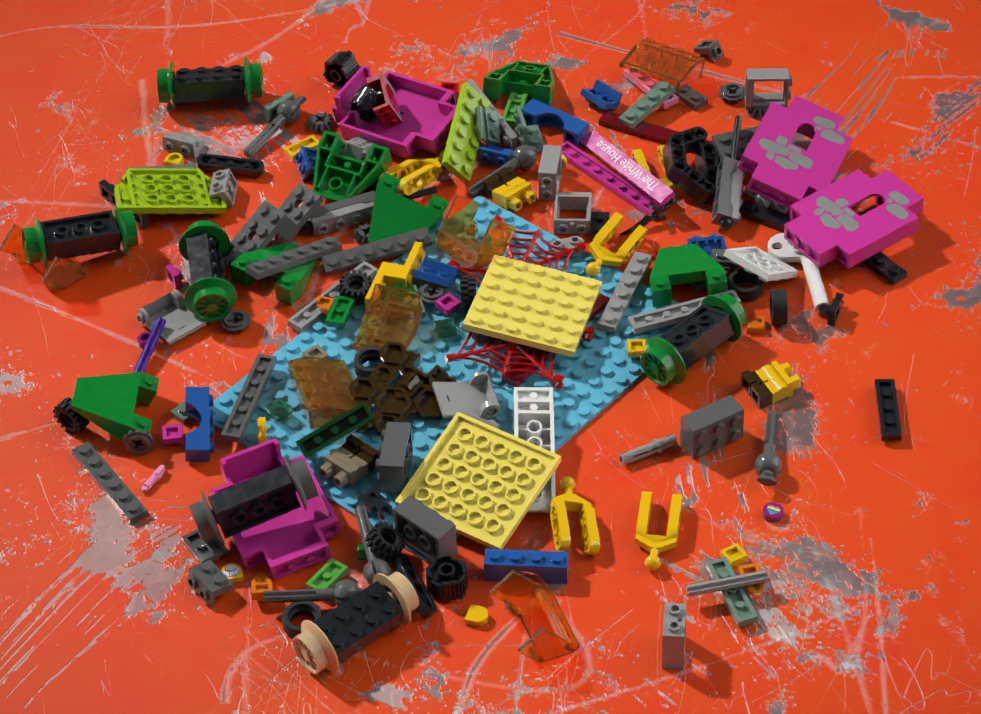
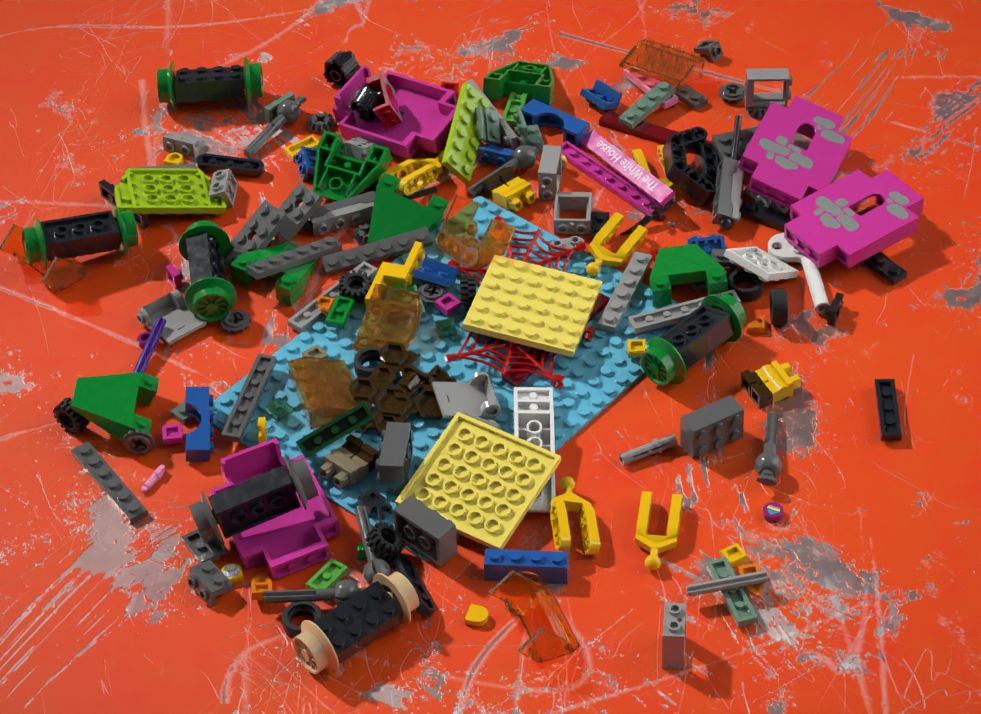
(447, 578): black brick -> none

